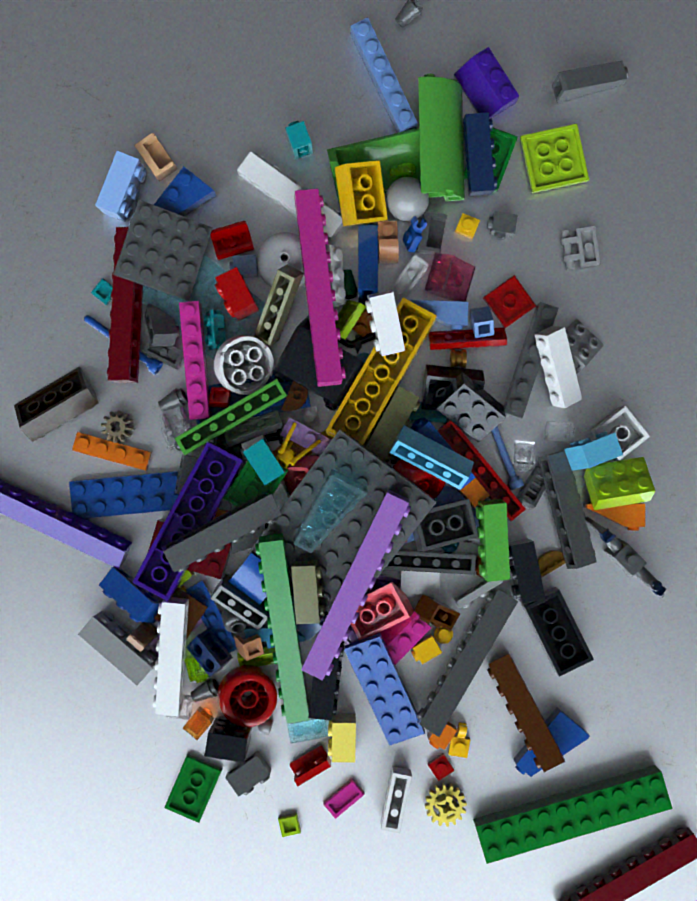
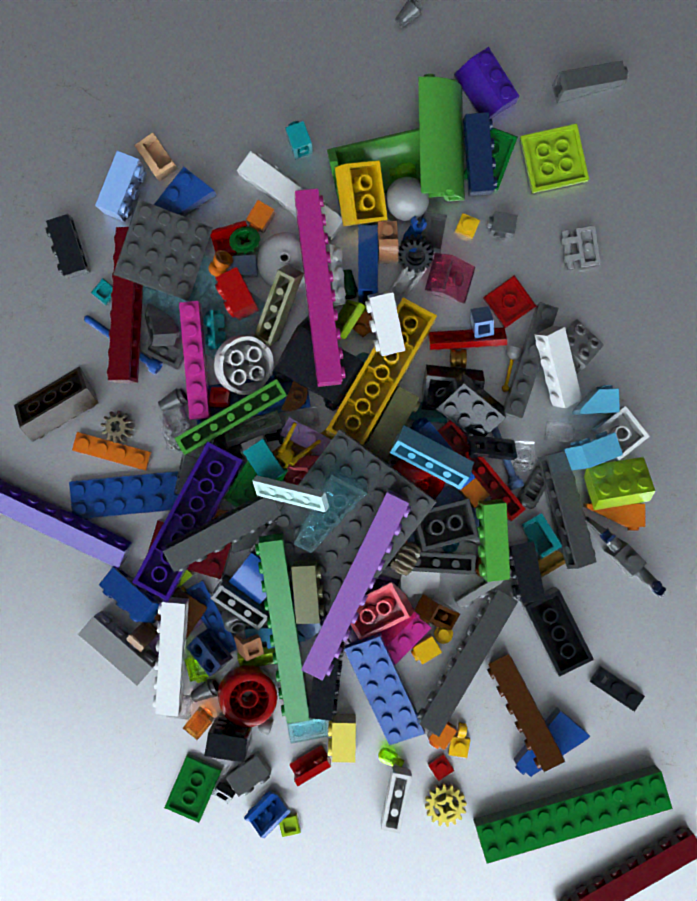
(67, 246): none -> black brick
(221, 262): none -> orange wheel
(224, 792): none -> black plate
(242, 234): none -> green gear
(260, 216): none -> orange brick
(267, 813): none -> blue bracket
(291, 493): none -> light aqua plate
(343, 798): dark pink tile -> none
(359, 340): black piece -> none
(383, 76): medium blue brick -> none
(390, 757): none -> clear neon green cylinder
(406, 558): none -> dark tan gear
(415, 263): none -> black tyre
(448, 312): medium blue slope -> none
(491, 447): none -> black plate
(512, 353): none -> hinge
(541, 533): none -> teal panel
(600, 401): none -> medium azure slope
(617, 689): none -> black plate

